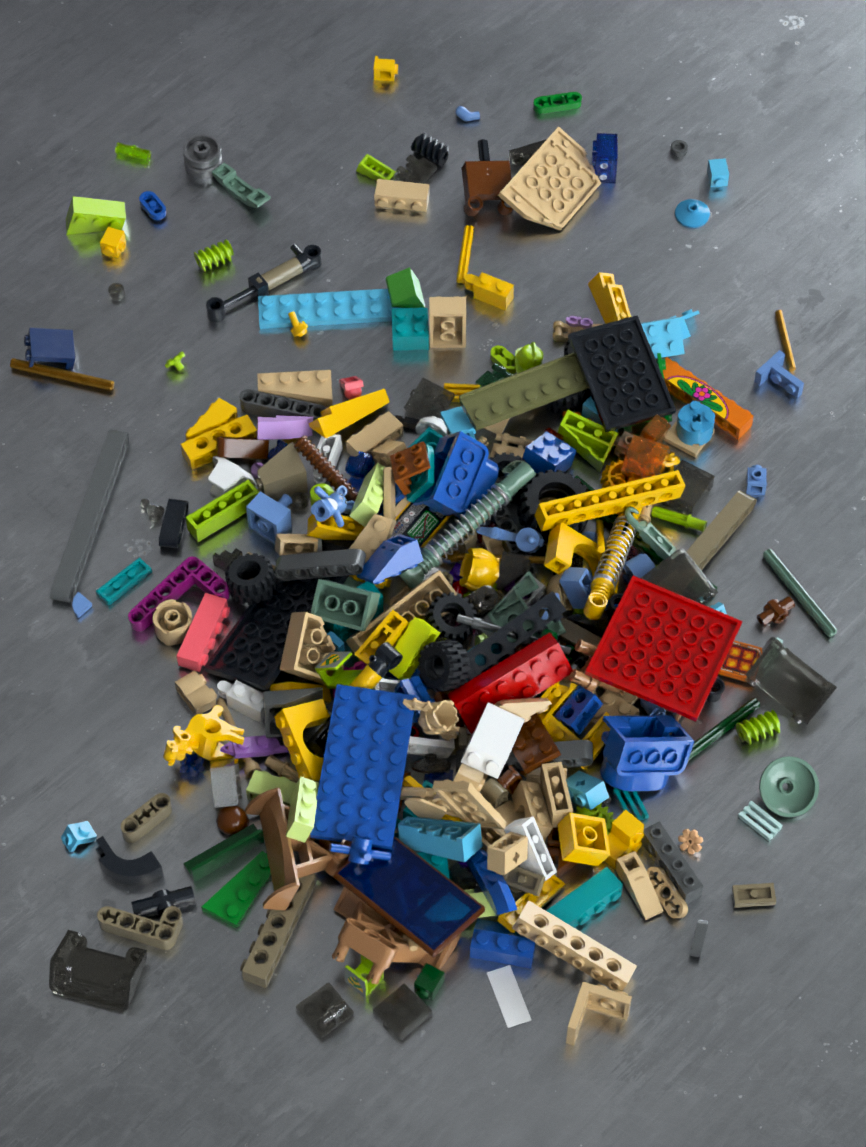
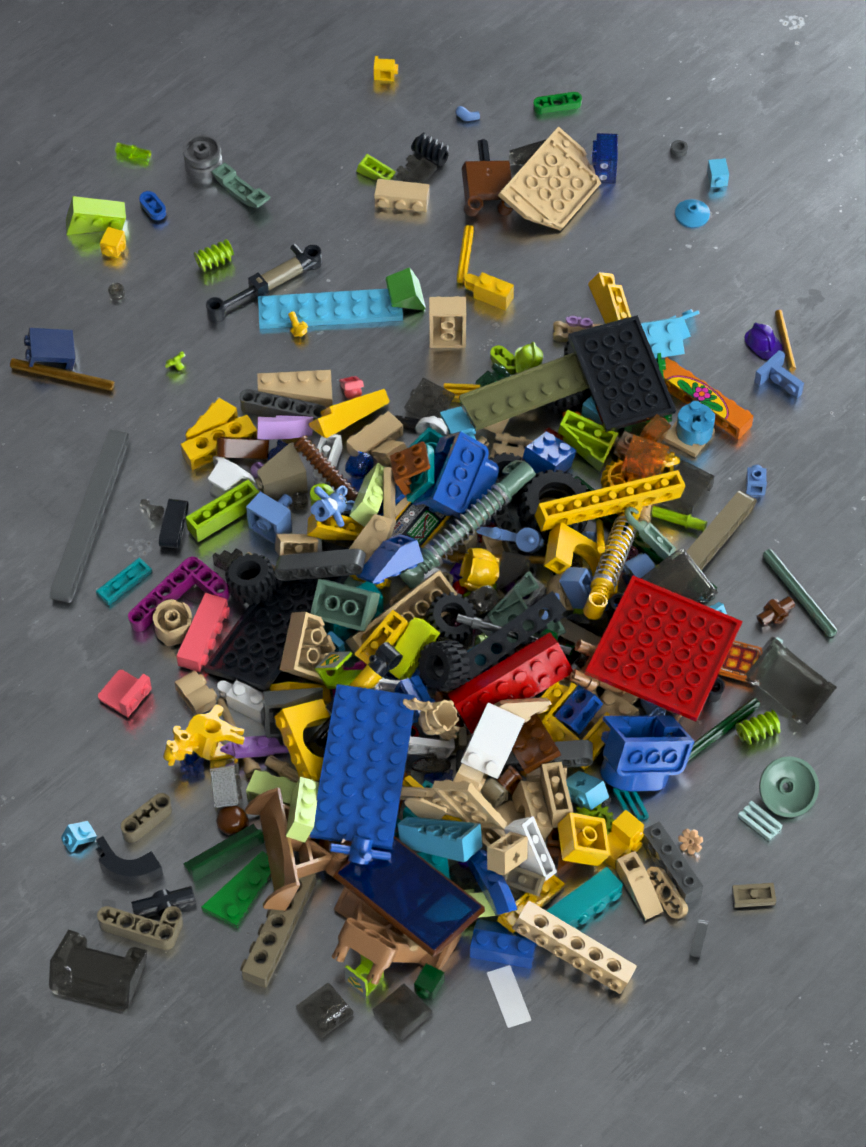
(80, 605): medium blue tile -> none
(125, 692): none -> coral bracket
(410, 329): teal brick -> none
(598, 999): tan bracket -> none
(763, 341): none -> dark purple piece

